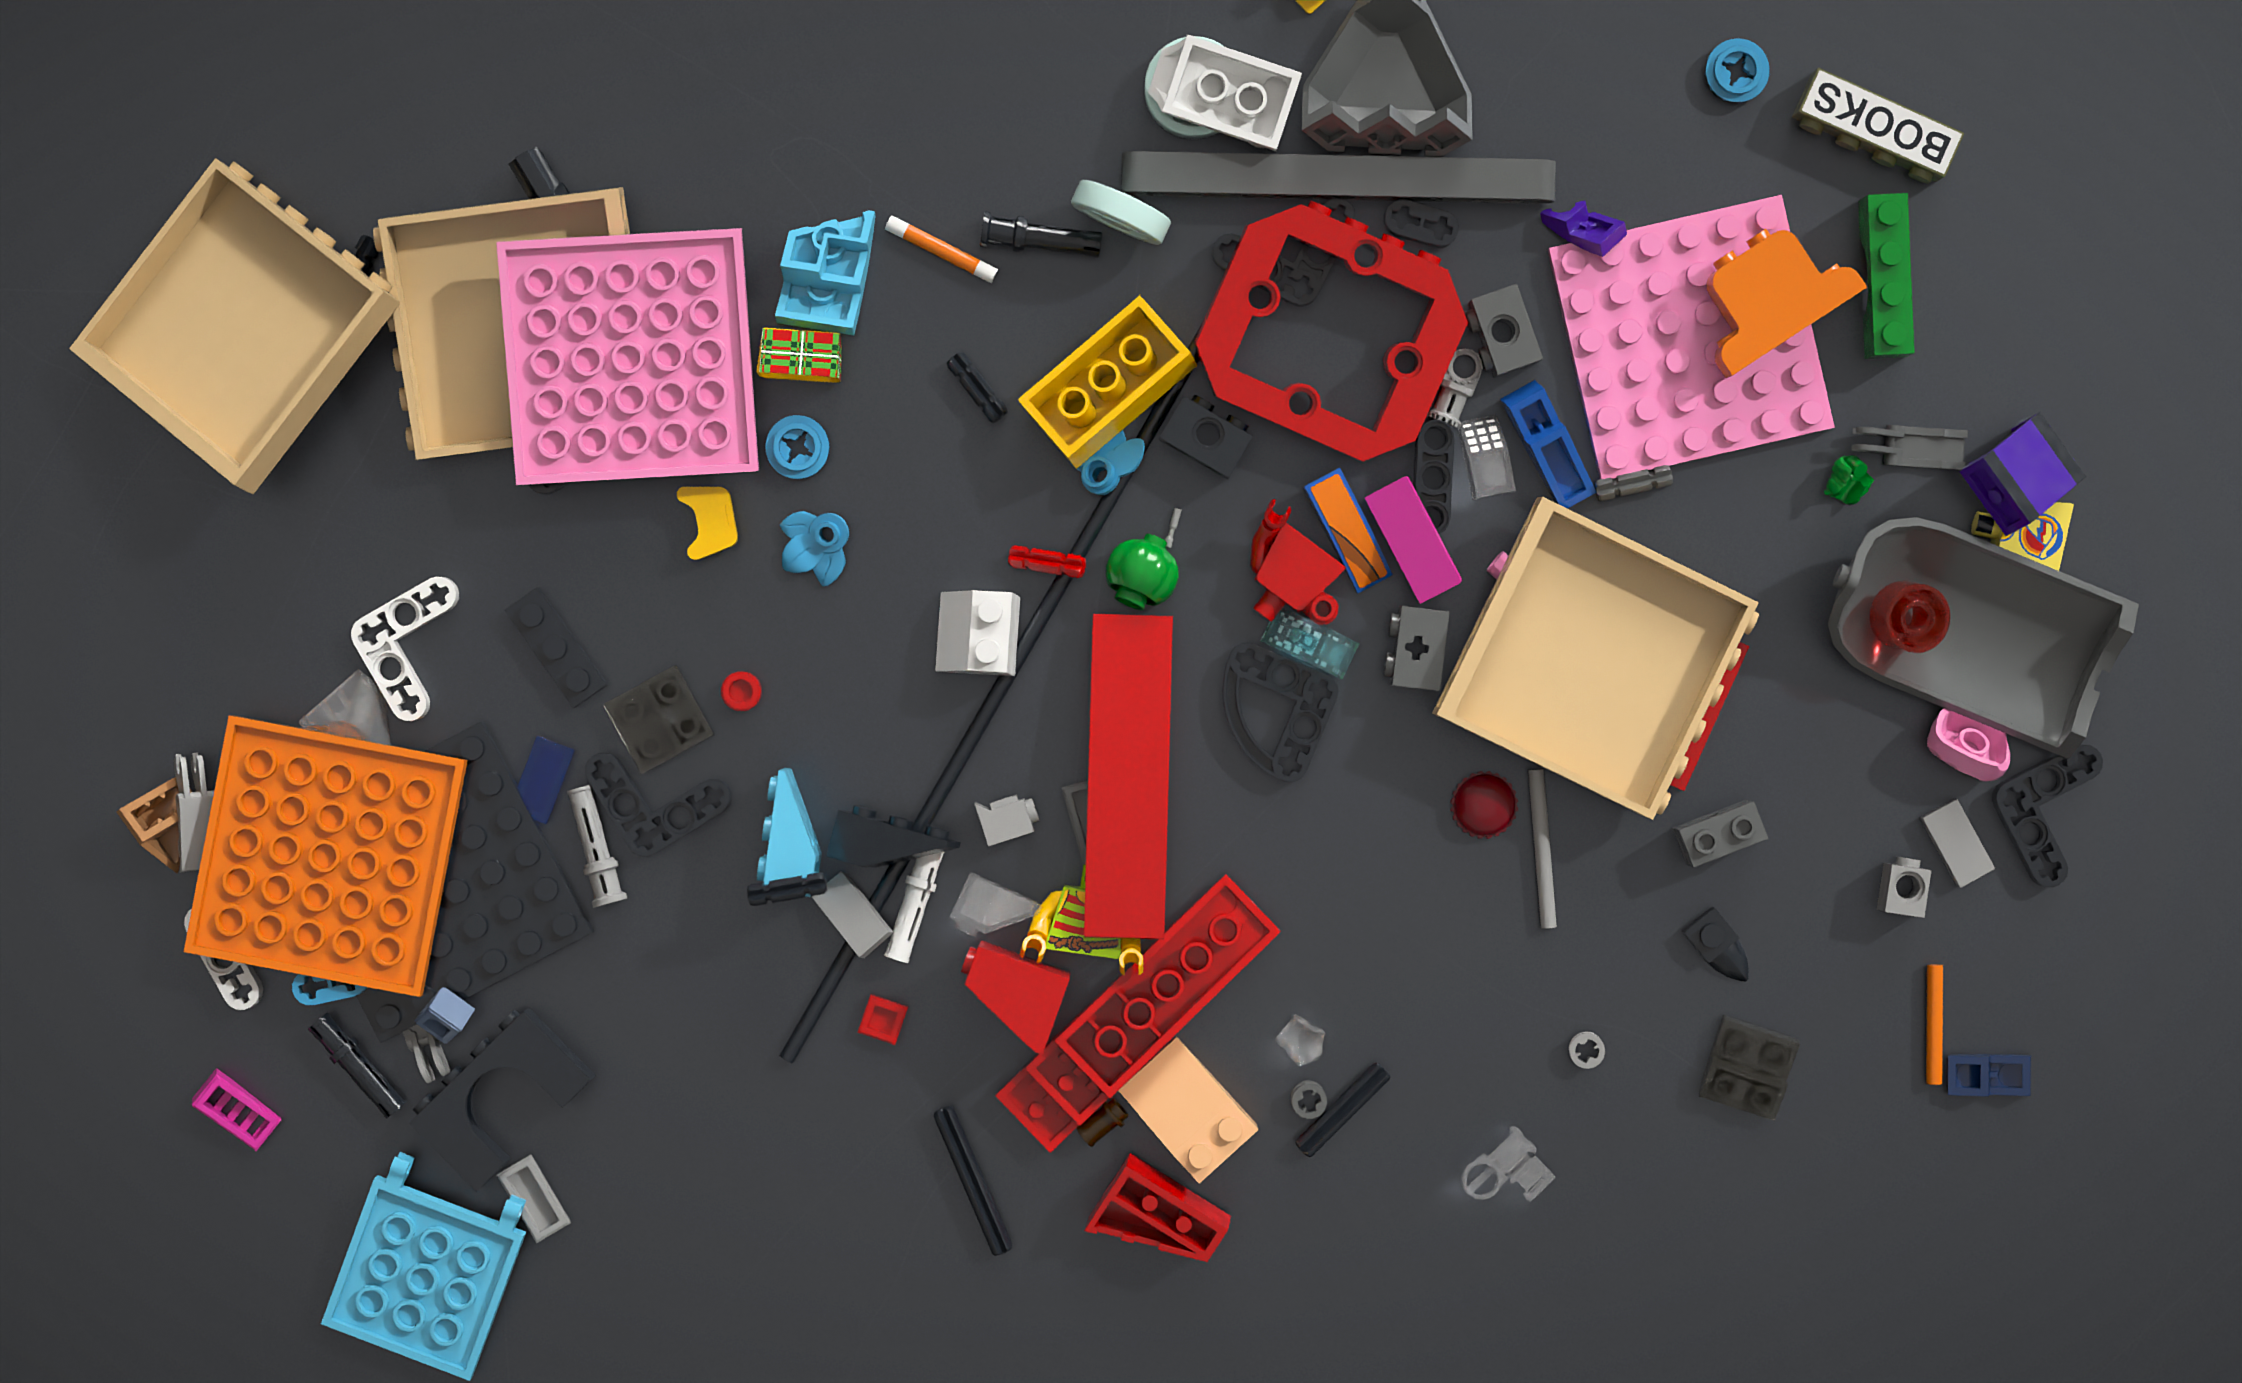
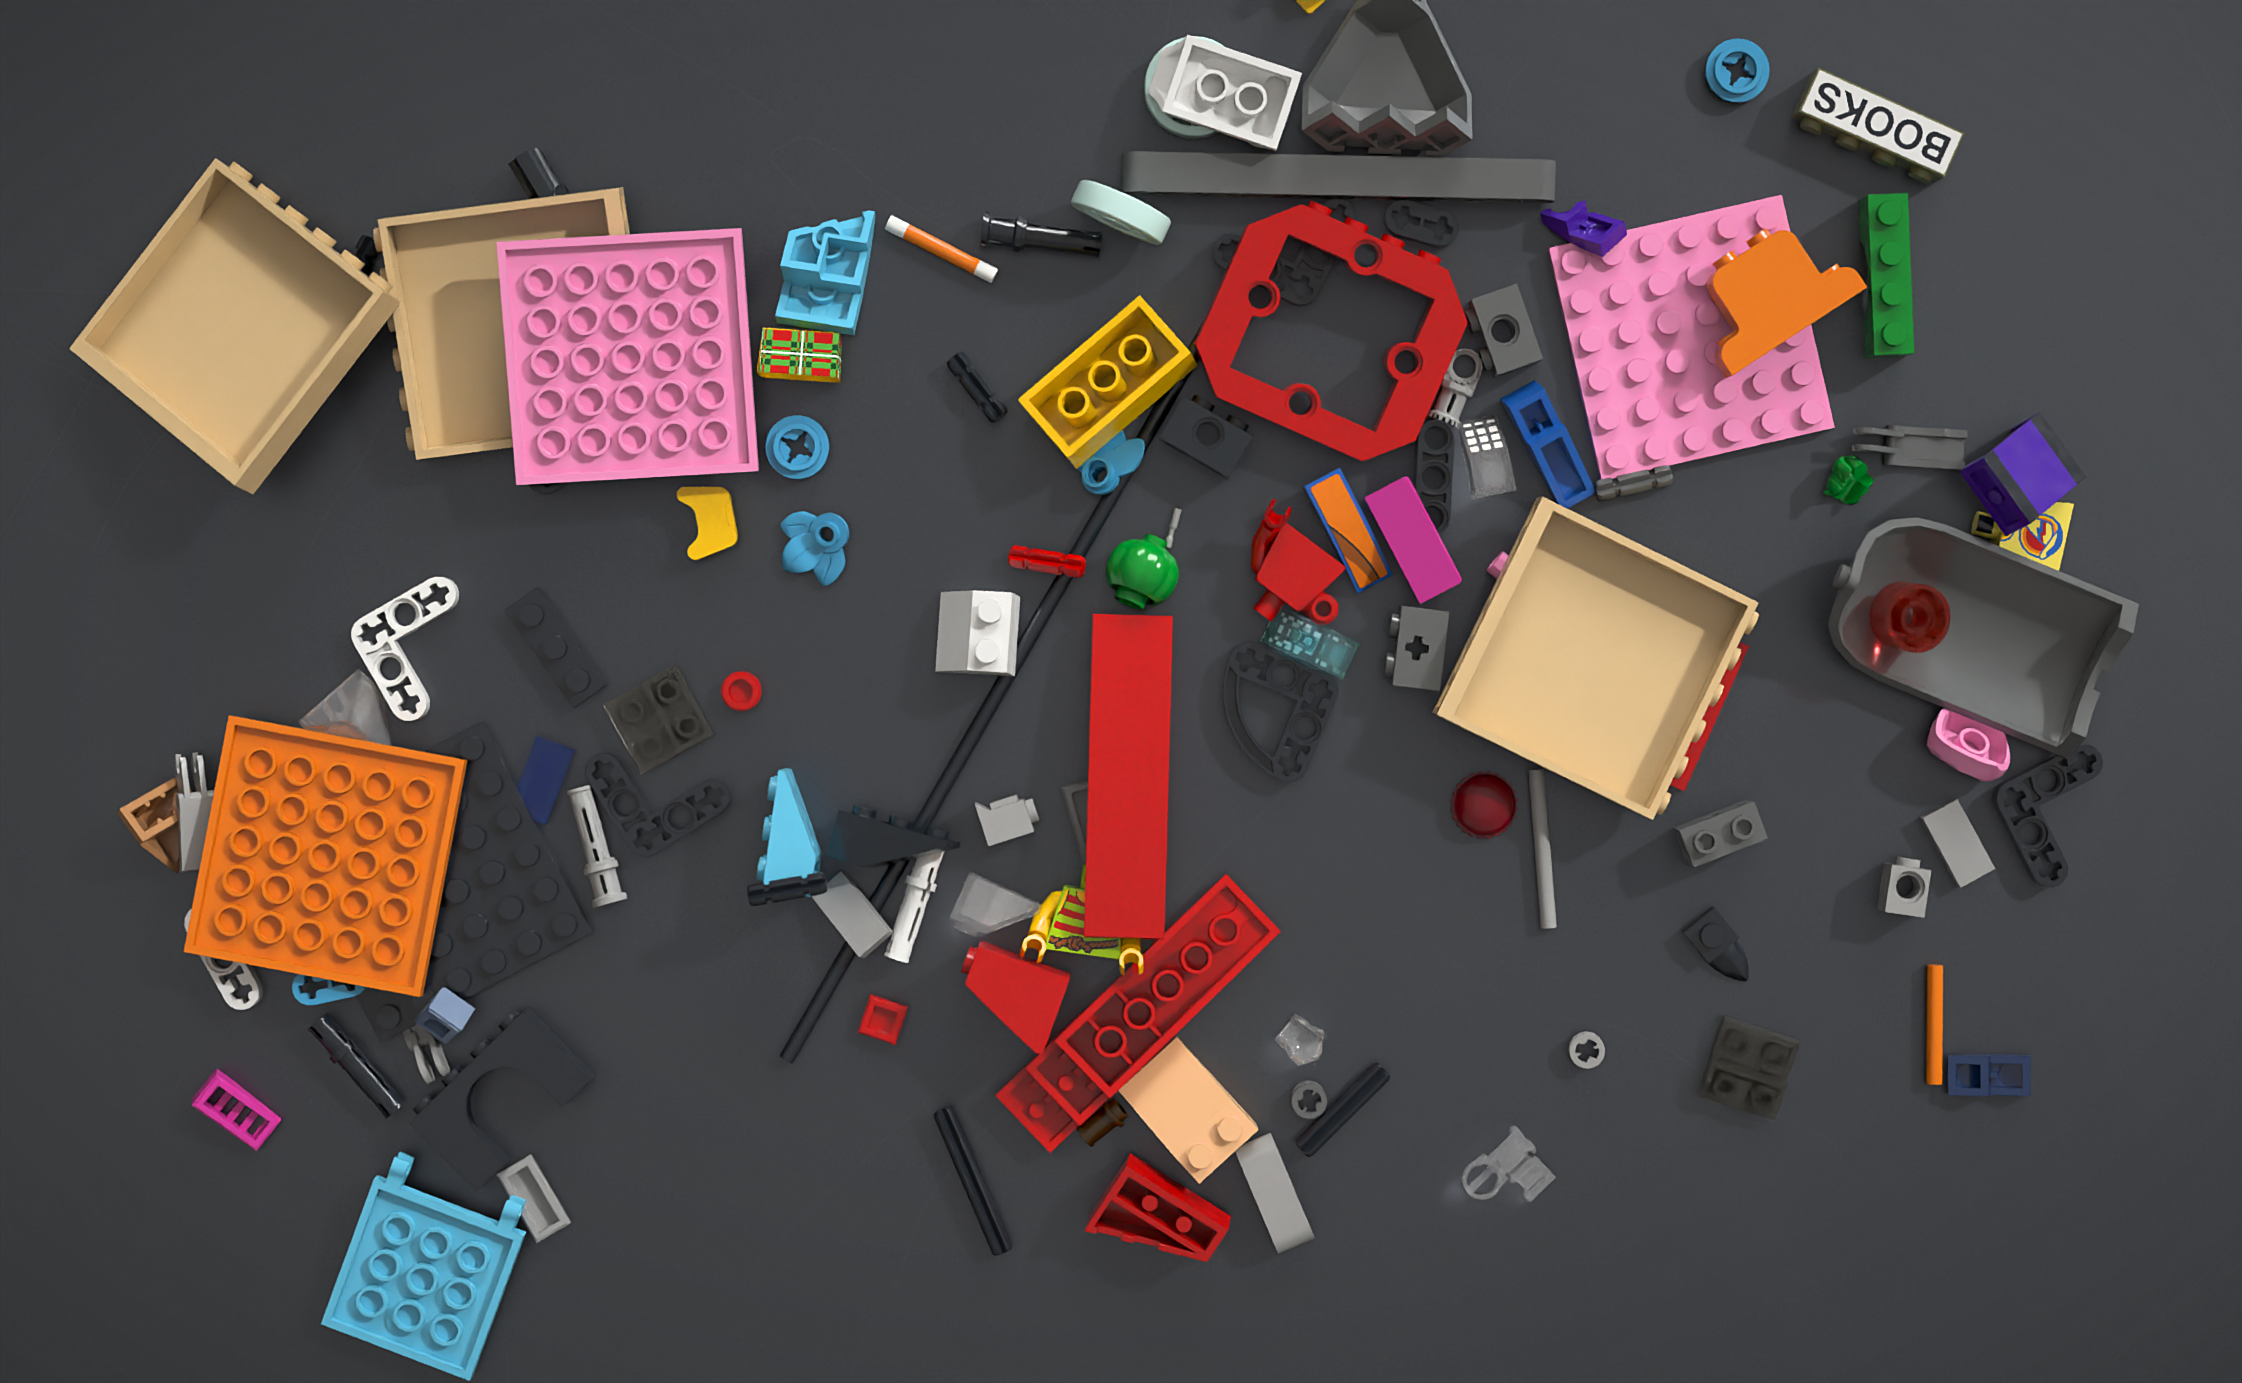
(1274, 1193): none -> light grey beam

